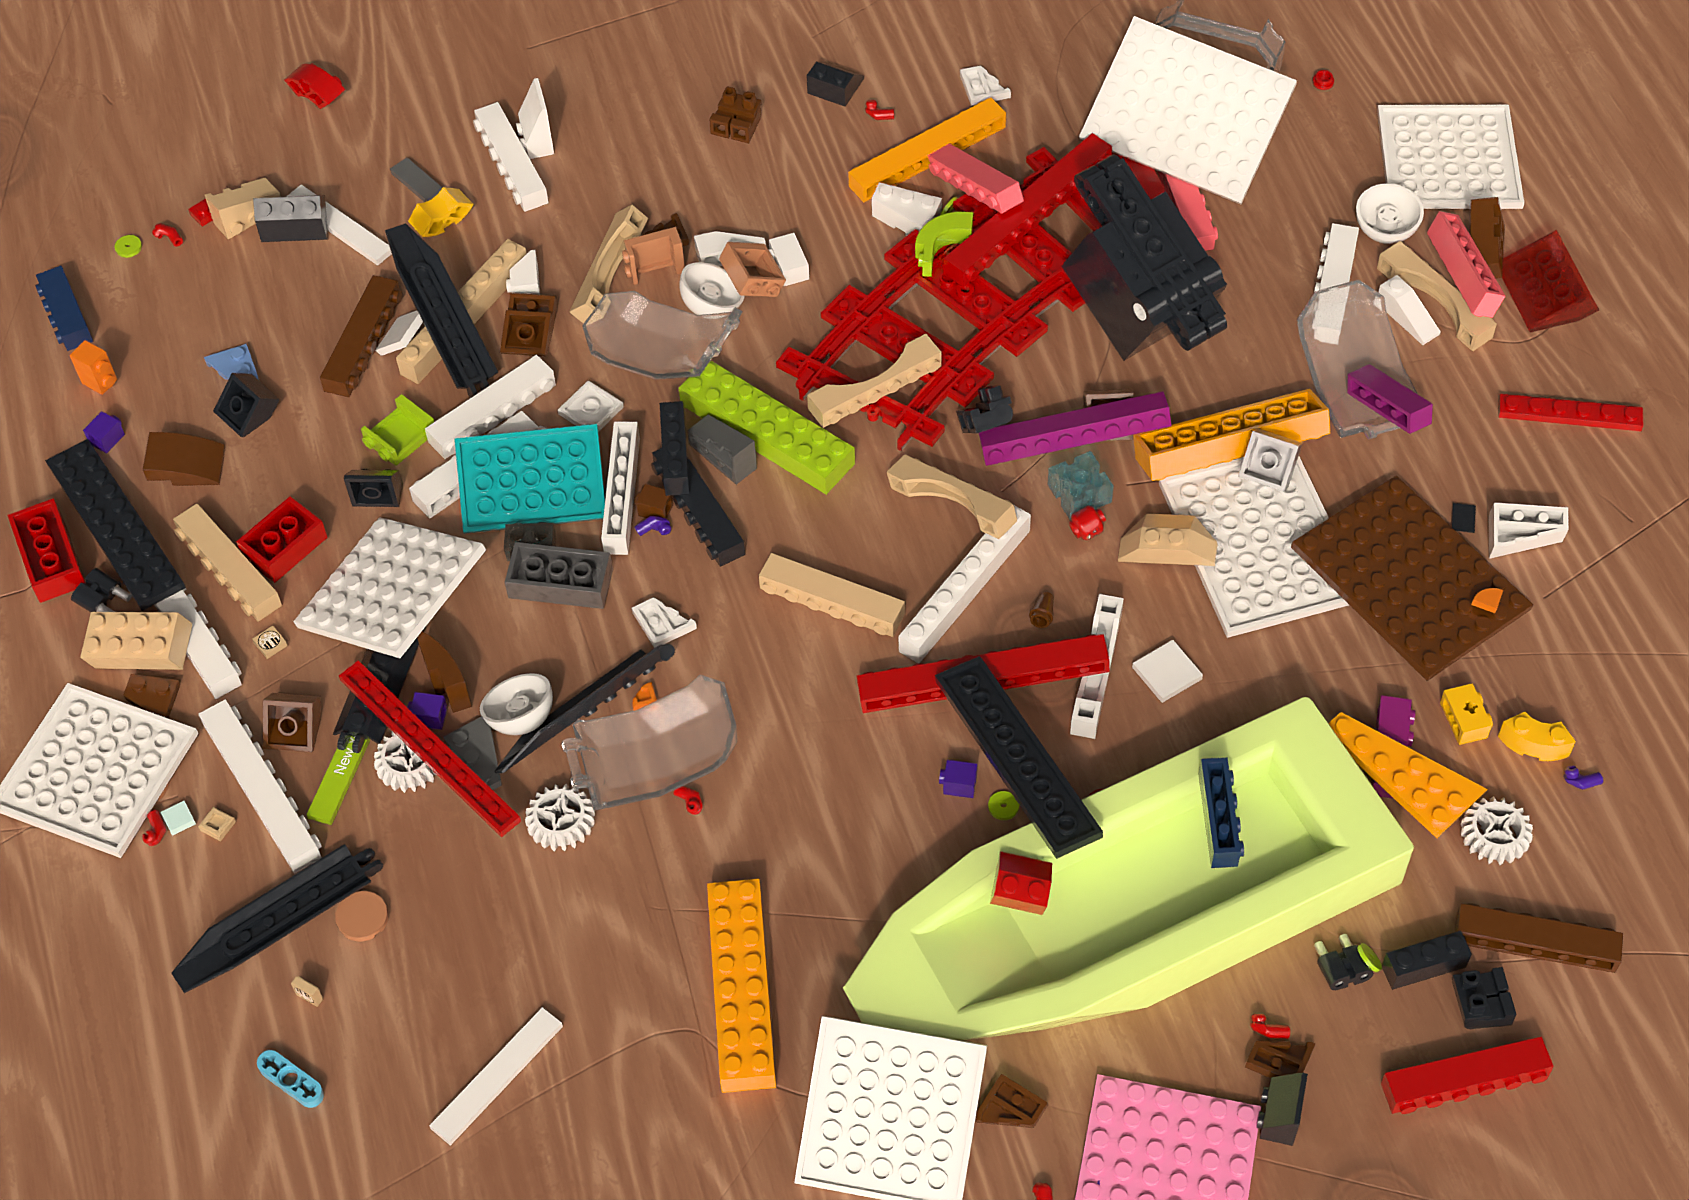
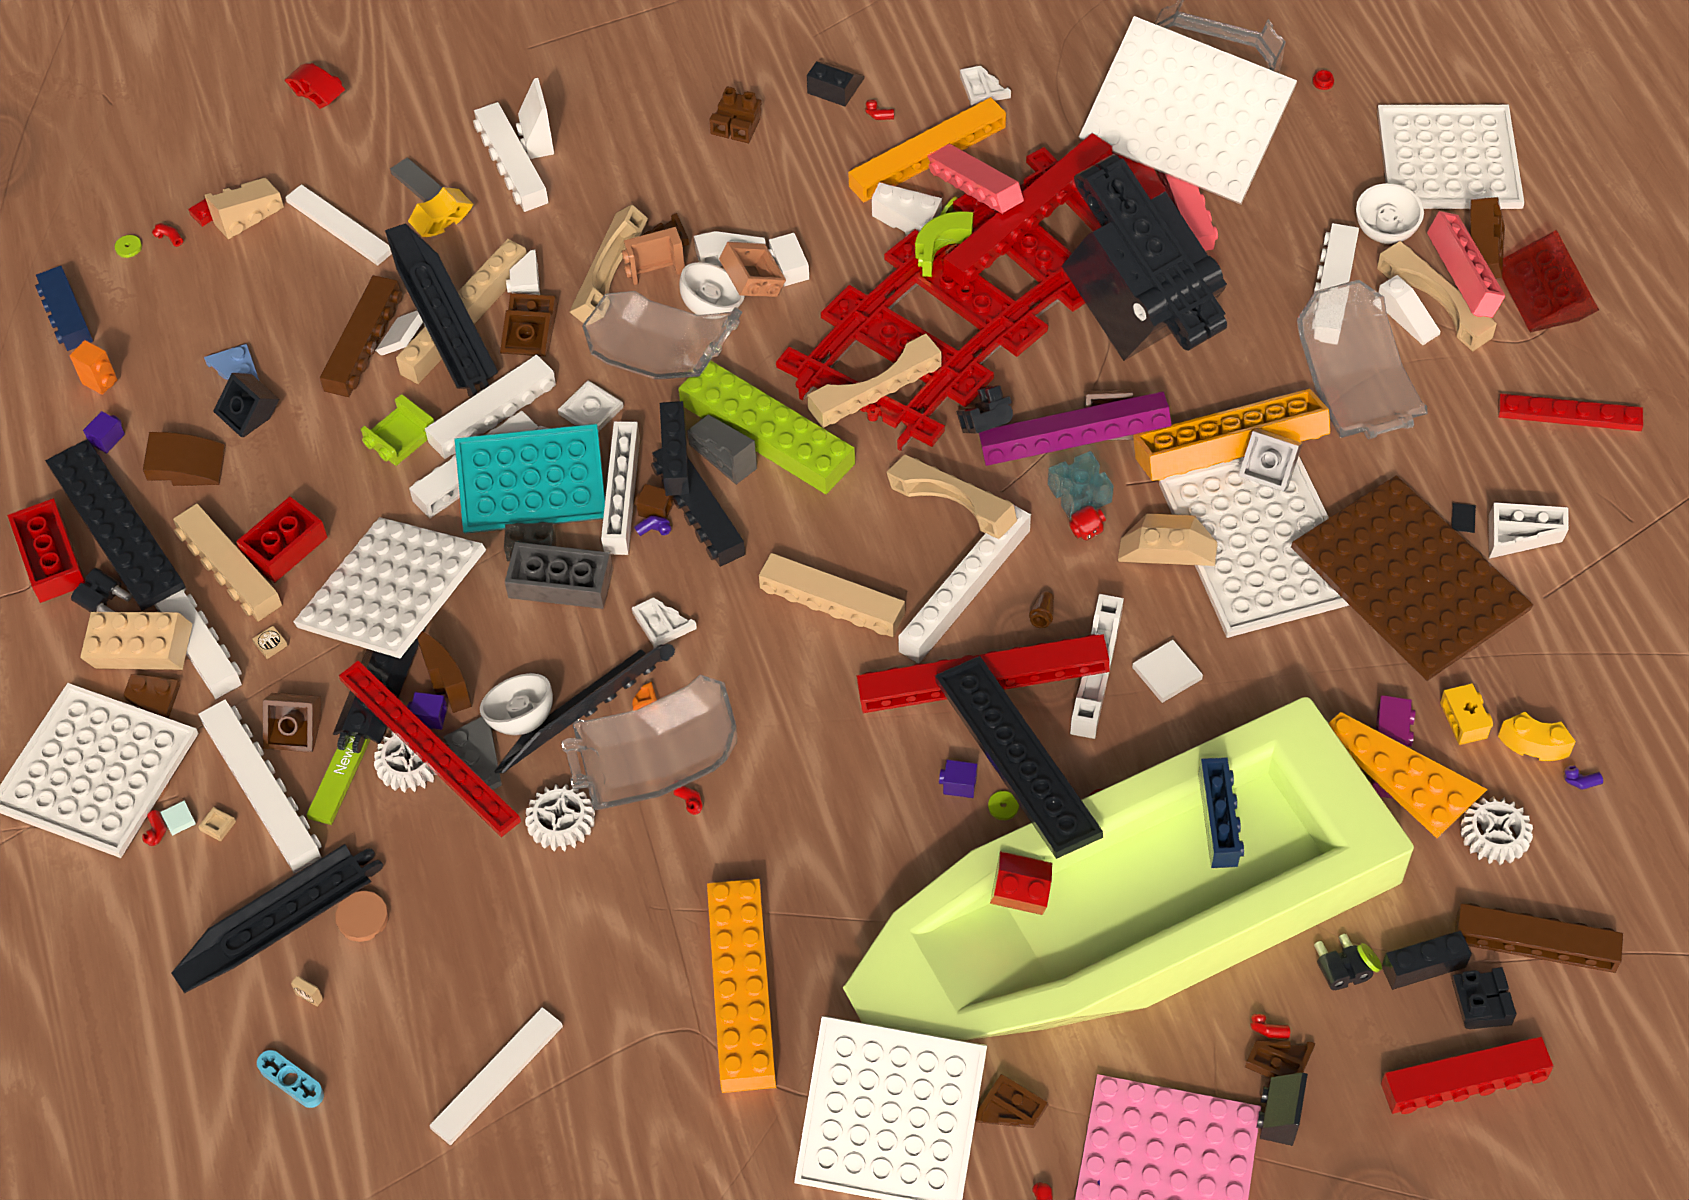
(291, 218): slope -> none
(374, 487): black slope -> none
(1390, 398): magenta brick -> none
(1488, 599): orange tile -> none

